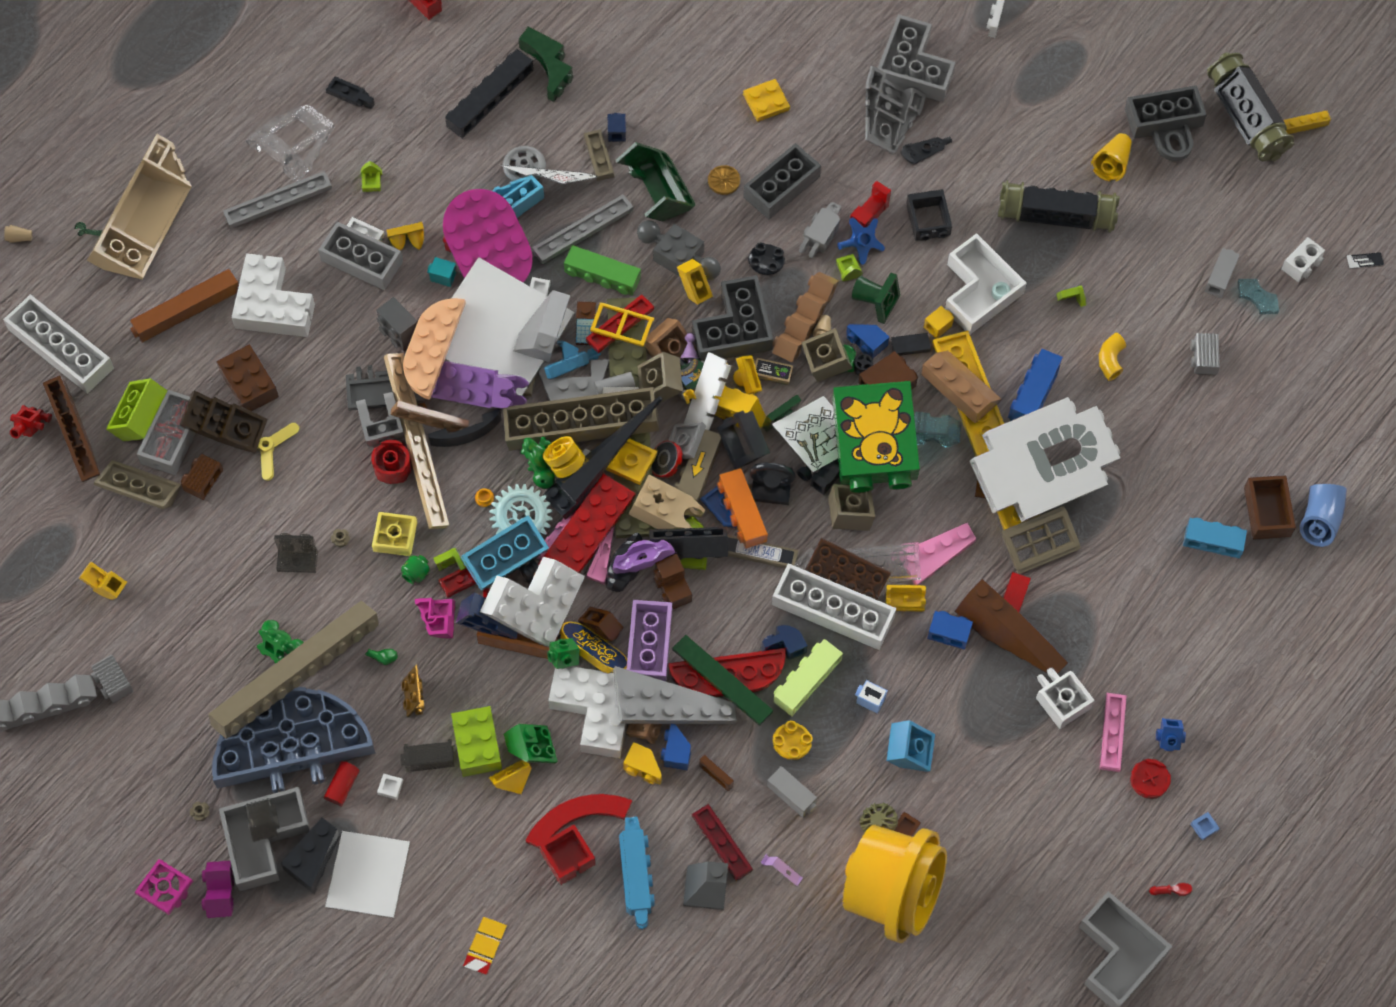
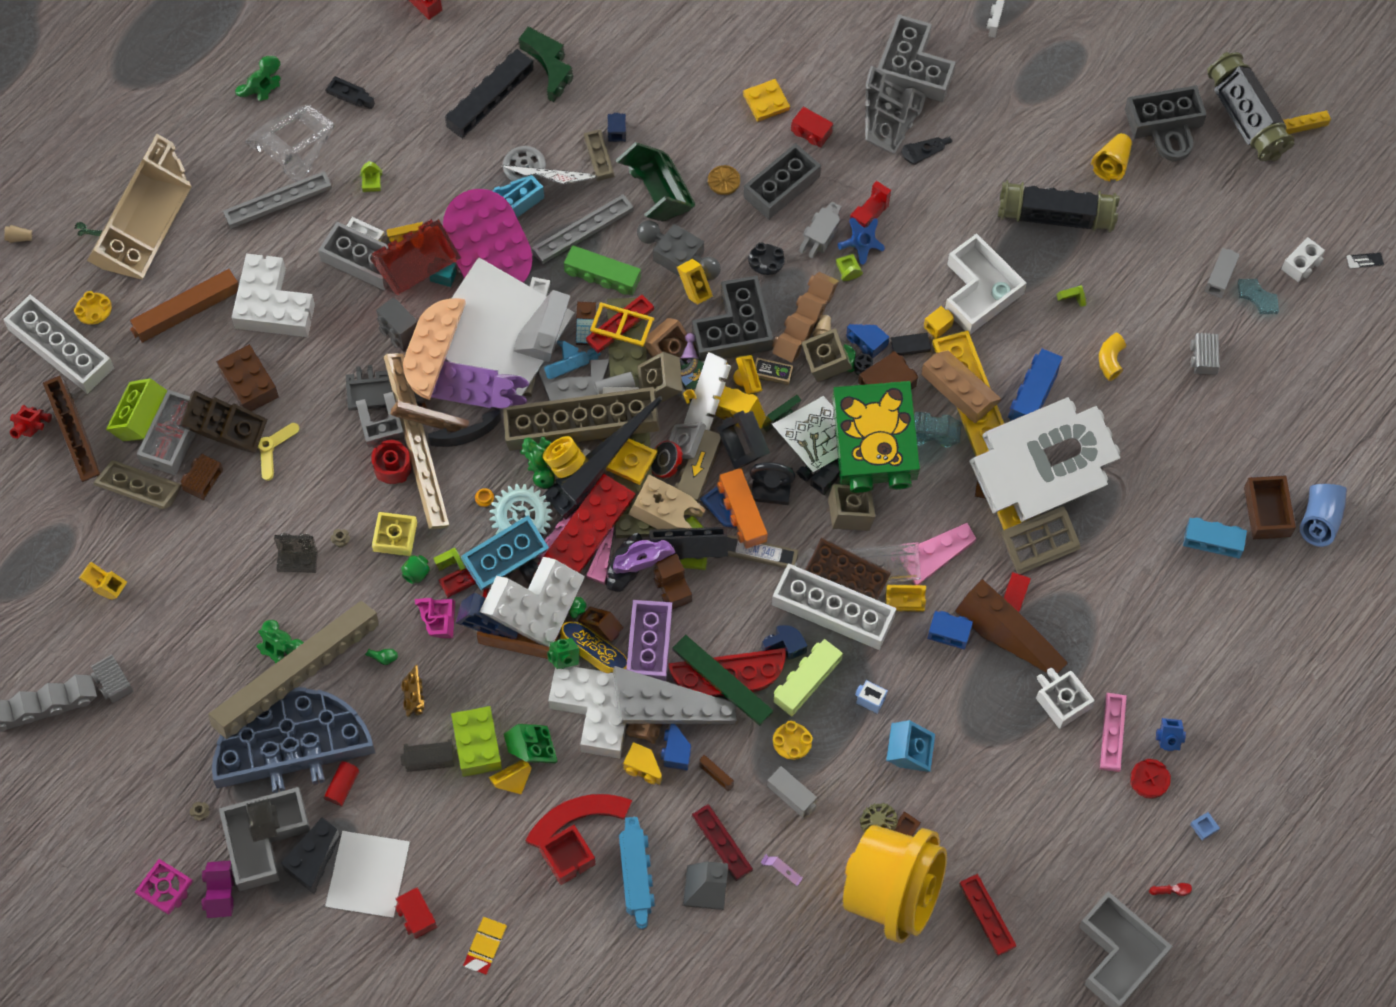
(93, 308): none -> yellow dish
(260, 81): none -> green animal
(390, 786): white plate -> none
(415, 257): none -> clear red windscreen
(416, 913): none -> red brick
(577, 607): none -> green animal
(811, 127): none -> red brick
(881, 296): dark green plant -> none
(929, 199): black window -> none
(987, 915): none -> red plate

